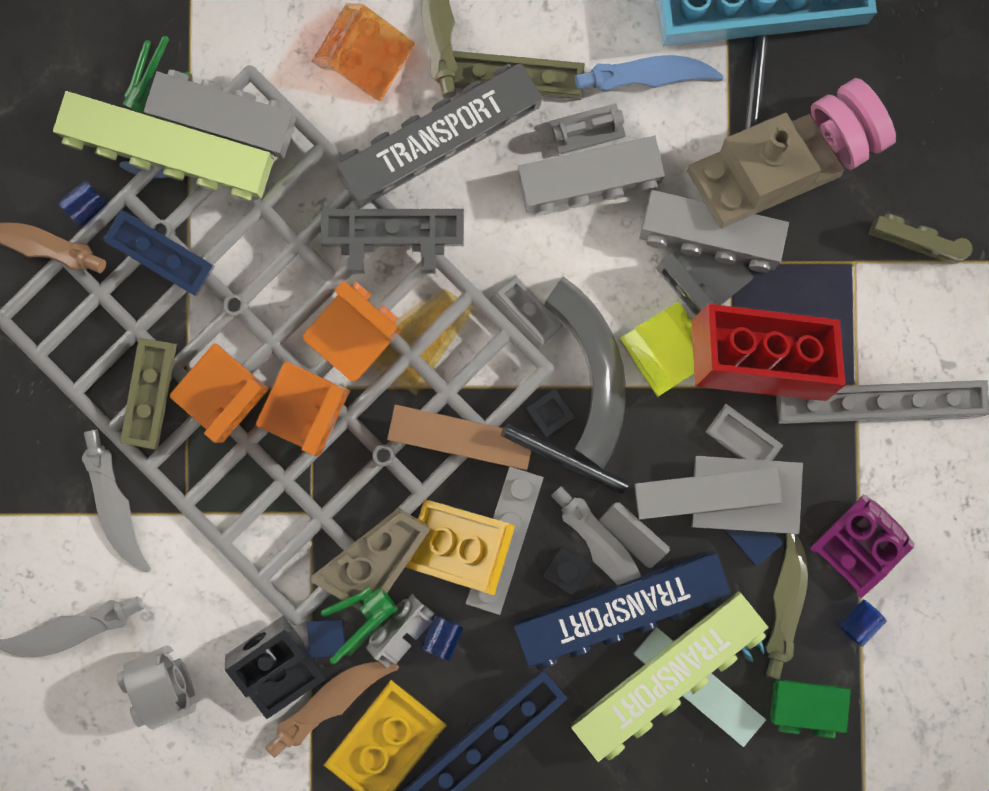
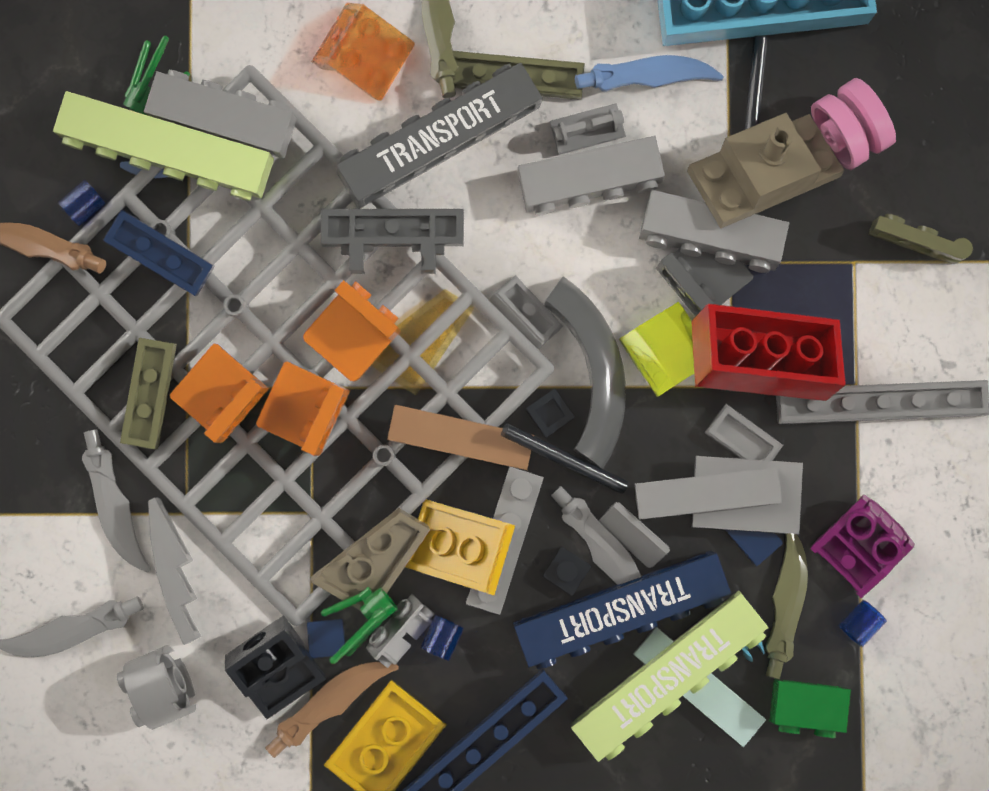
(169, 557): none -> light grey slope

